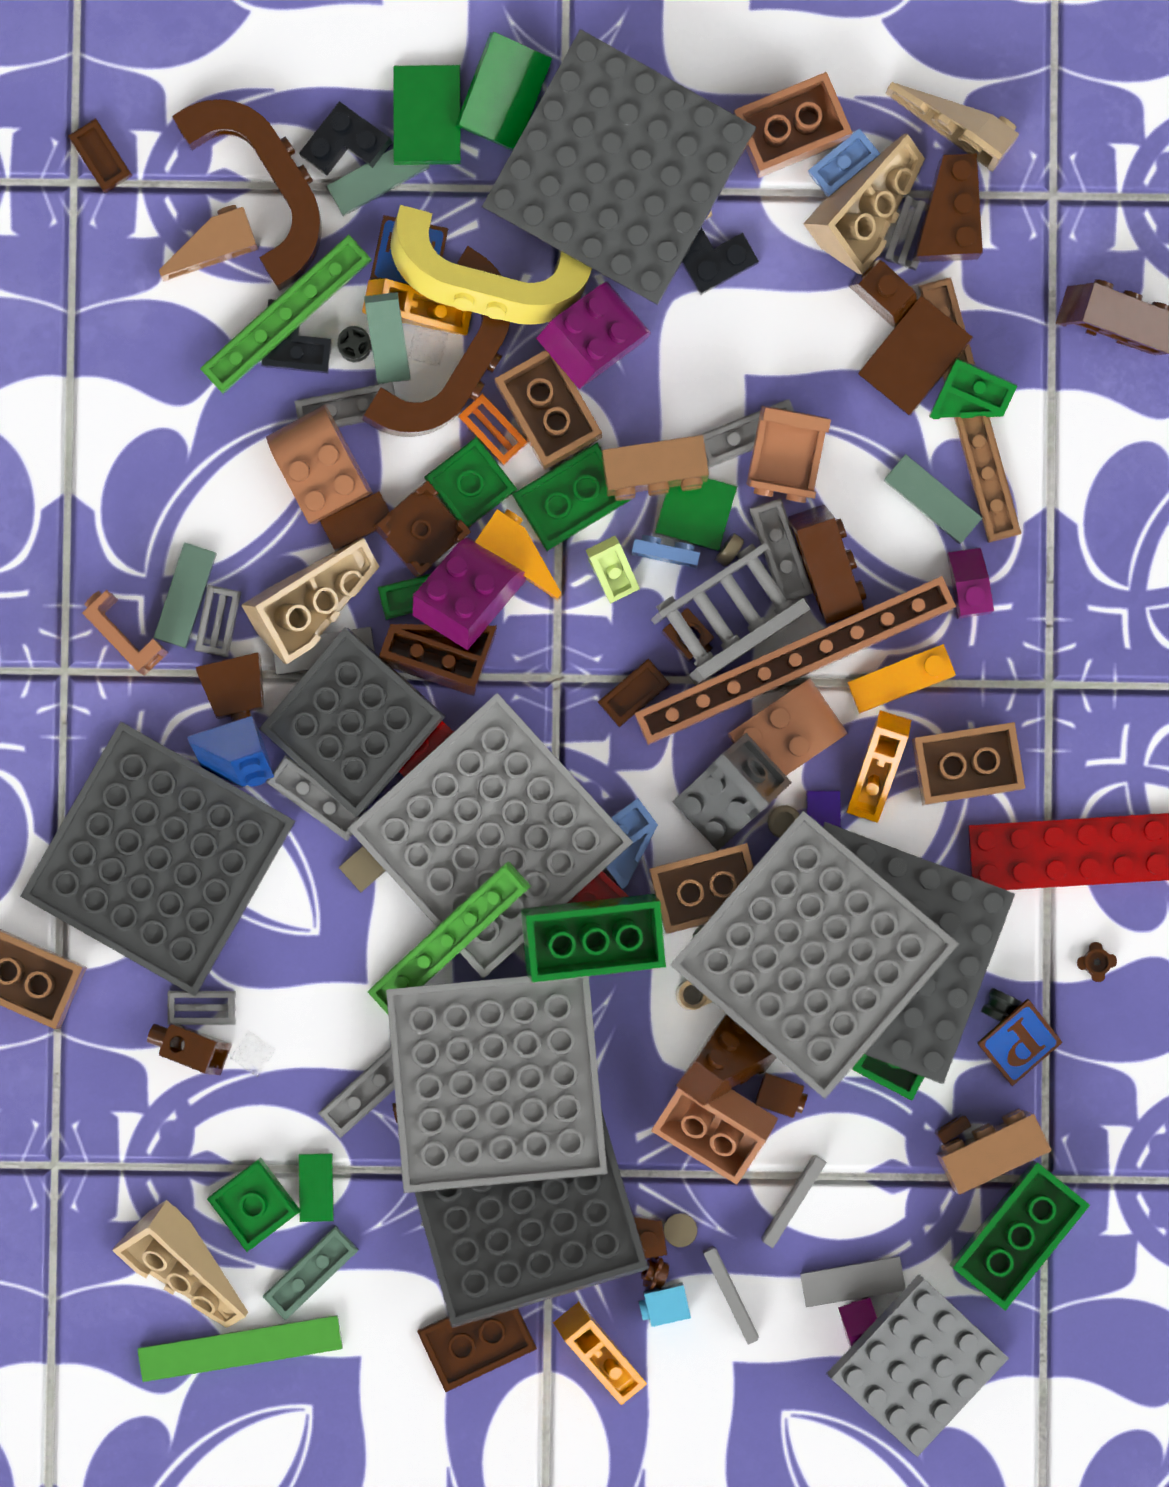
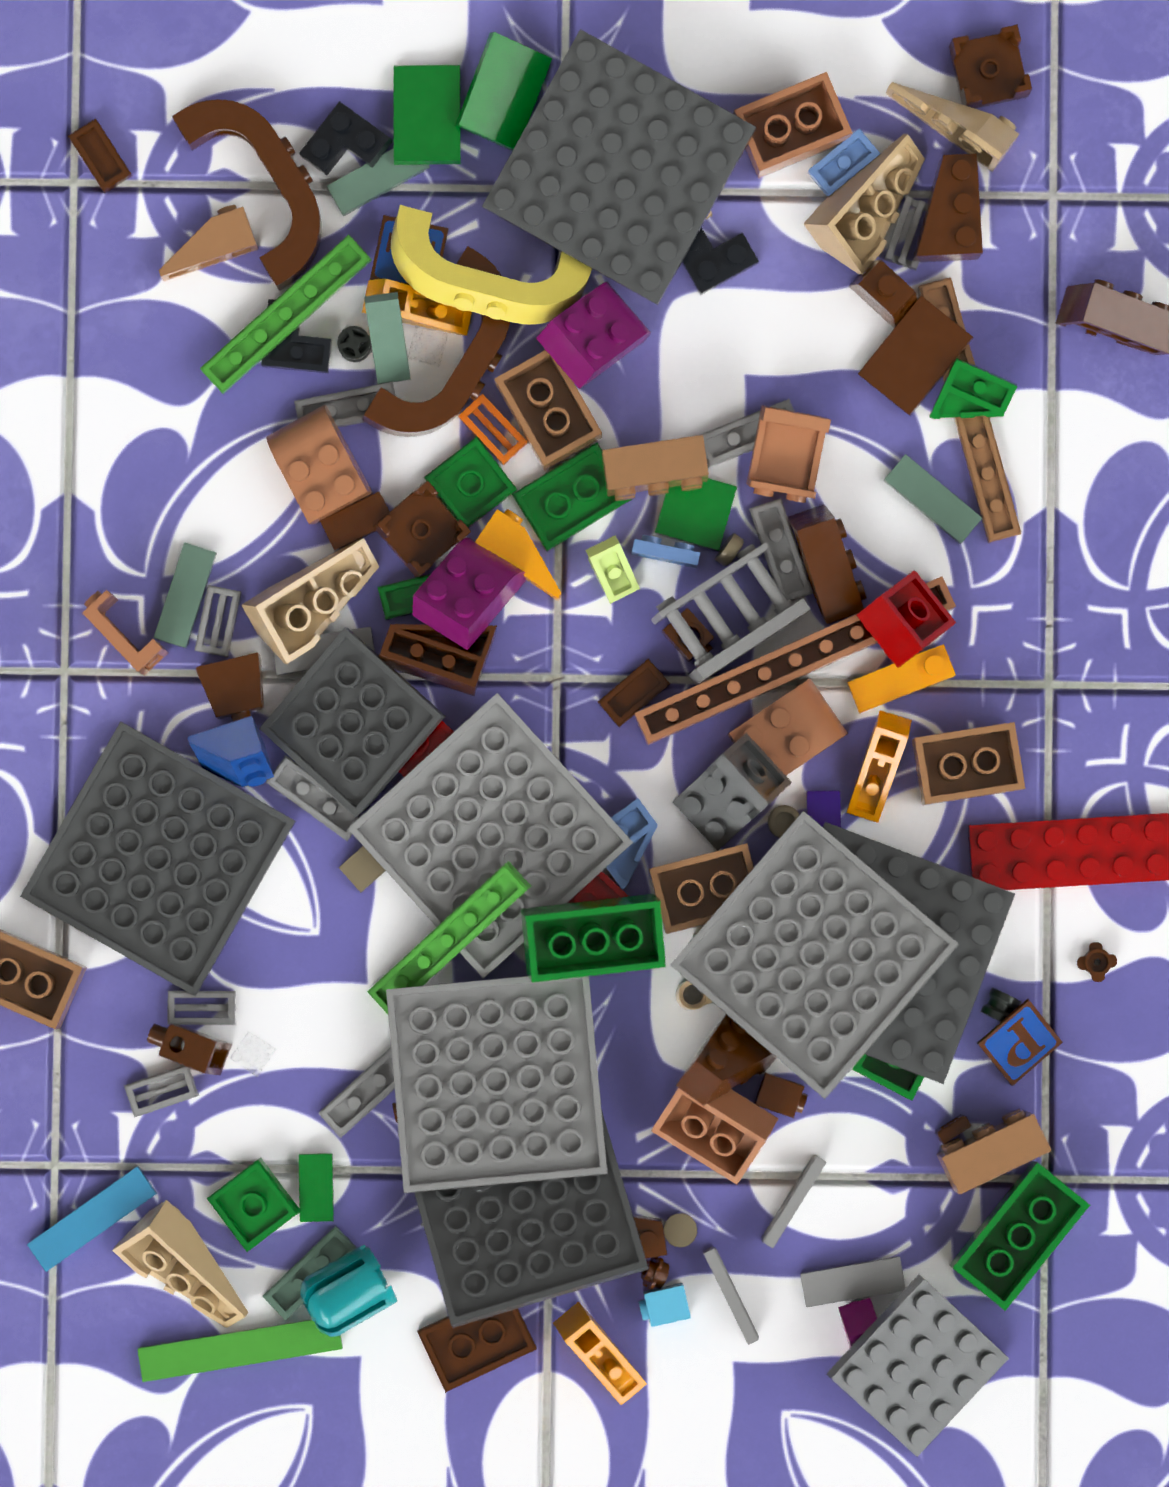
(92, 1218): none -> dark azure tile
(188, 1081): none -> light grey tile
(346, 1292): none -> teal cylinder
(906, 619): none -> red slope
(970, 583): magenta slope -> none
(990, 68): none -> reddish brown panel

